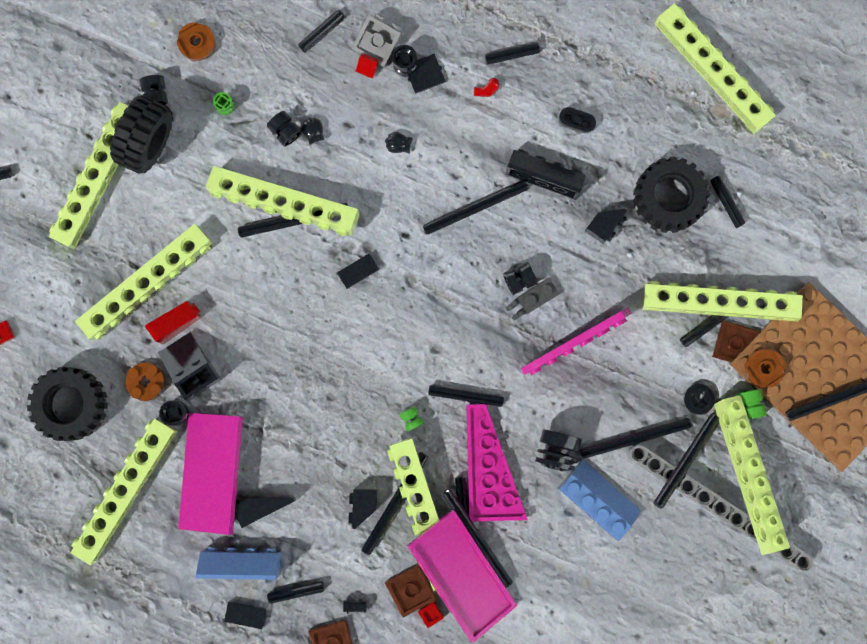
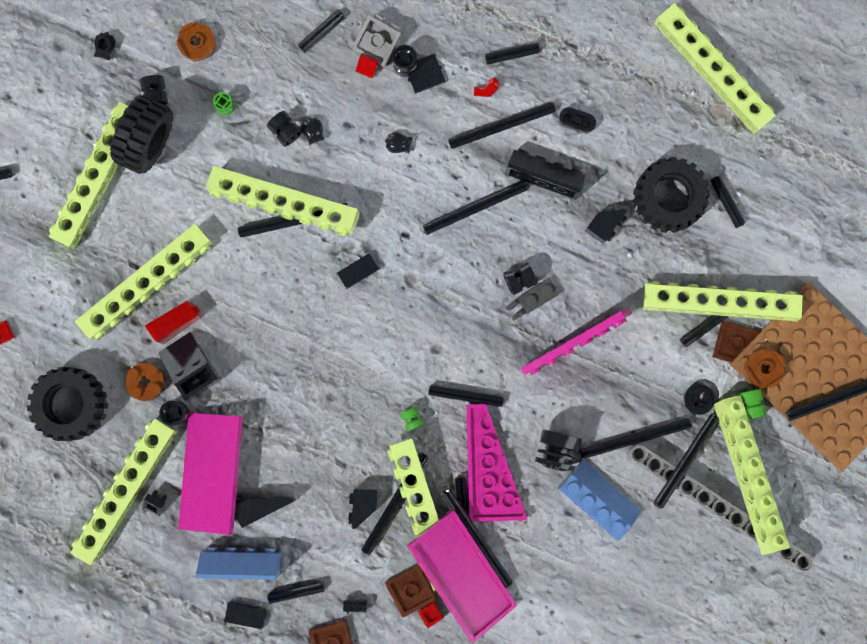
(104, 45): none -> black animal
(154, 504): none -> black tile
(501, 125): none -> black axle

